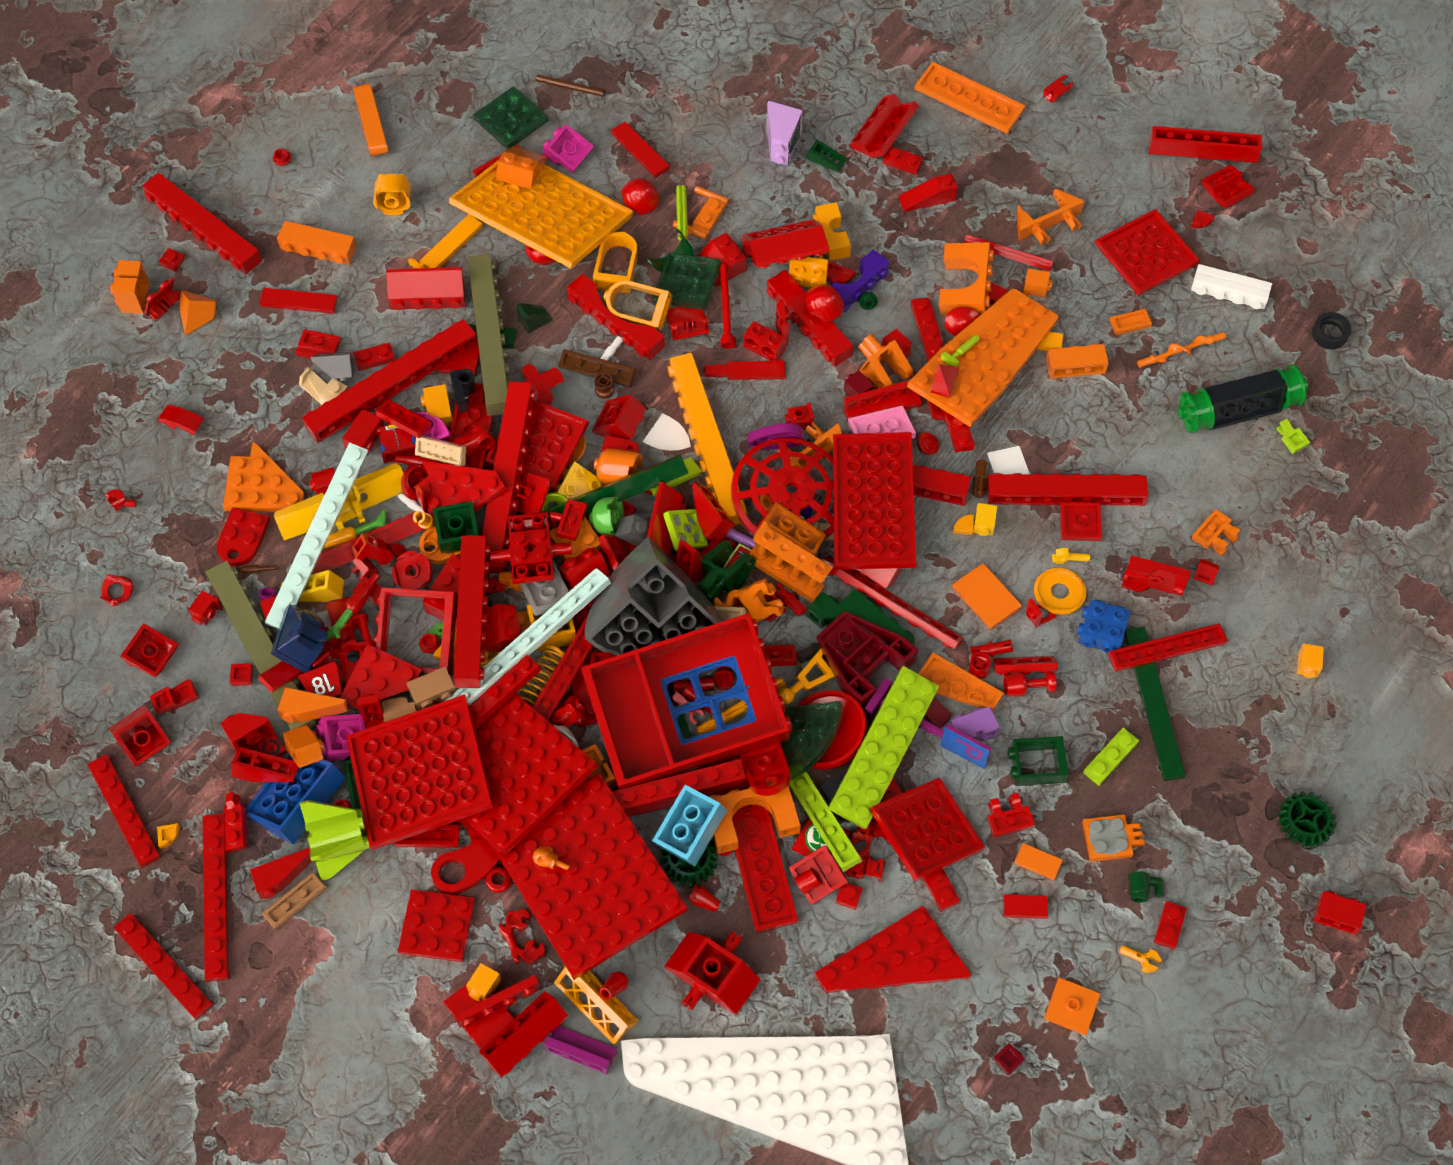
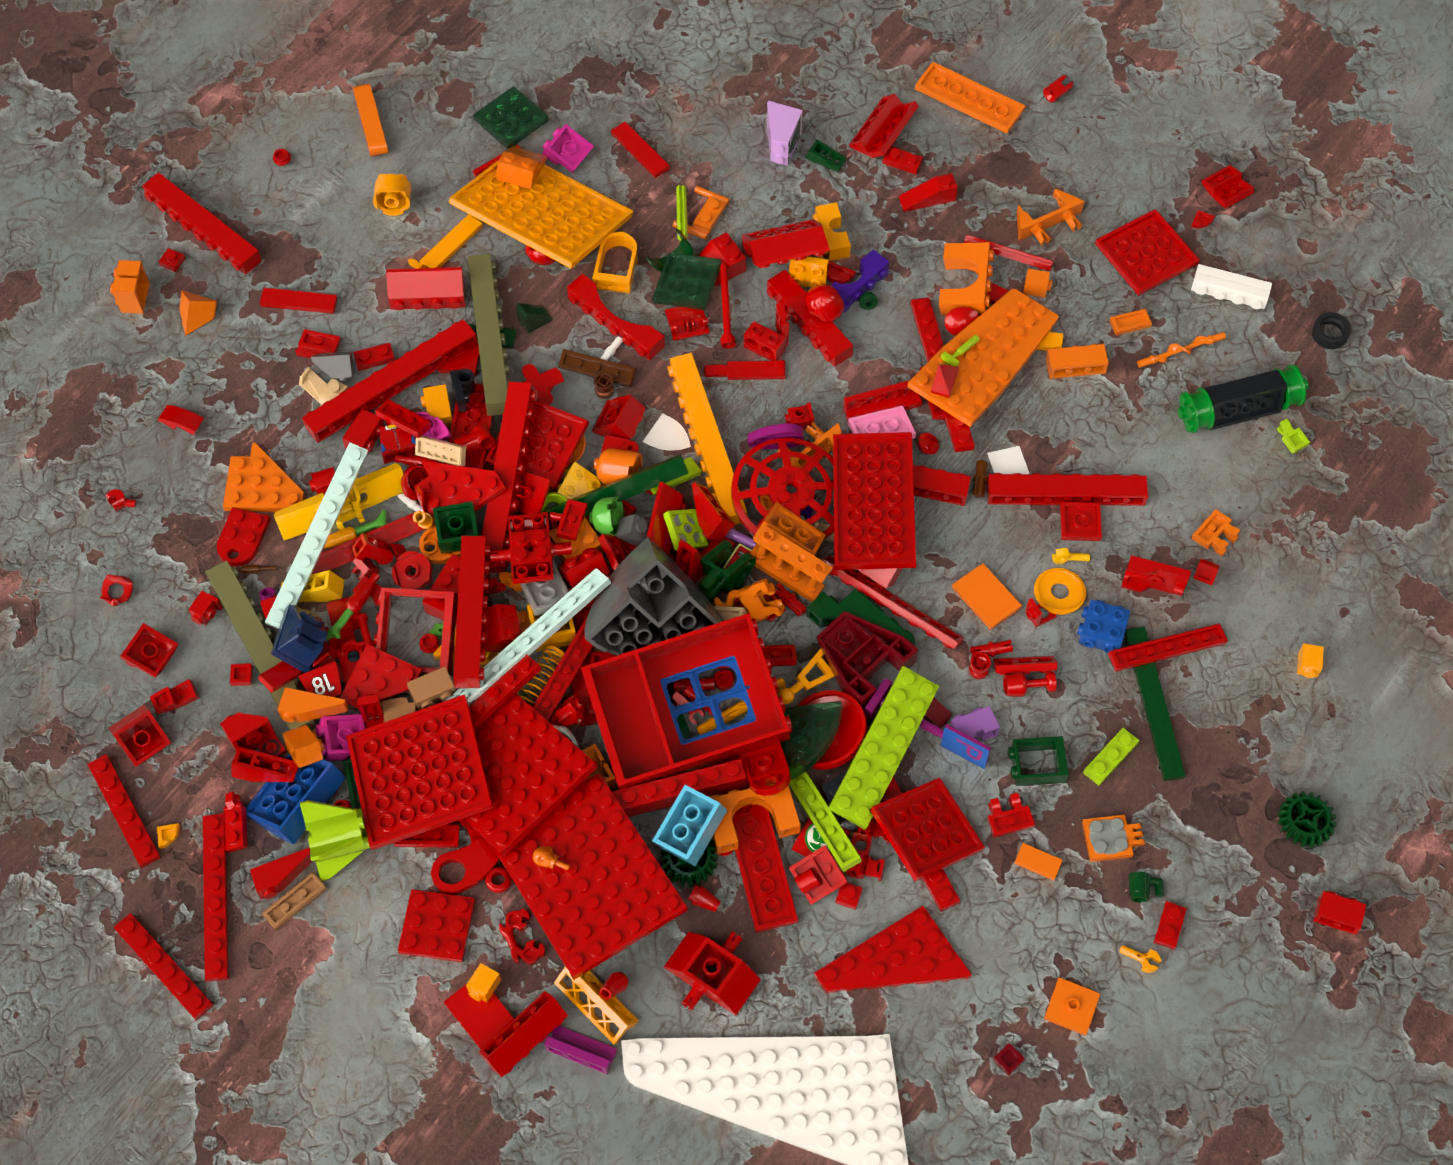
(156, 302): red hinge -> none
(317, 243): orange brick -> none
(490, 1005): red plate -> none
(569, 85): reddish brown bar -> none
(640, 196): red piece -> none
(661, 307): light orange window -> none
(857, 384): dark red brick -> none
(890, 354): orange piece -> none
(902, 341): red brick -> none
(959, 684): orange wing -> none
(964, 525): light orange tile -> none
(985, 519): yellow brick -> none
(1025, 906): red tile -> none
(1205, 144): red brick -> none

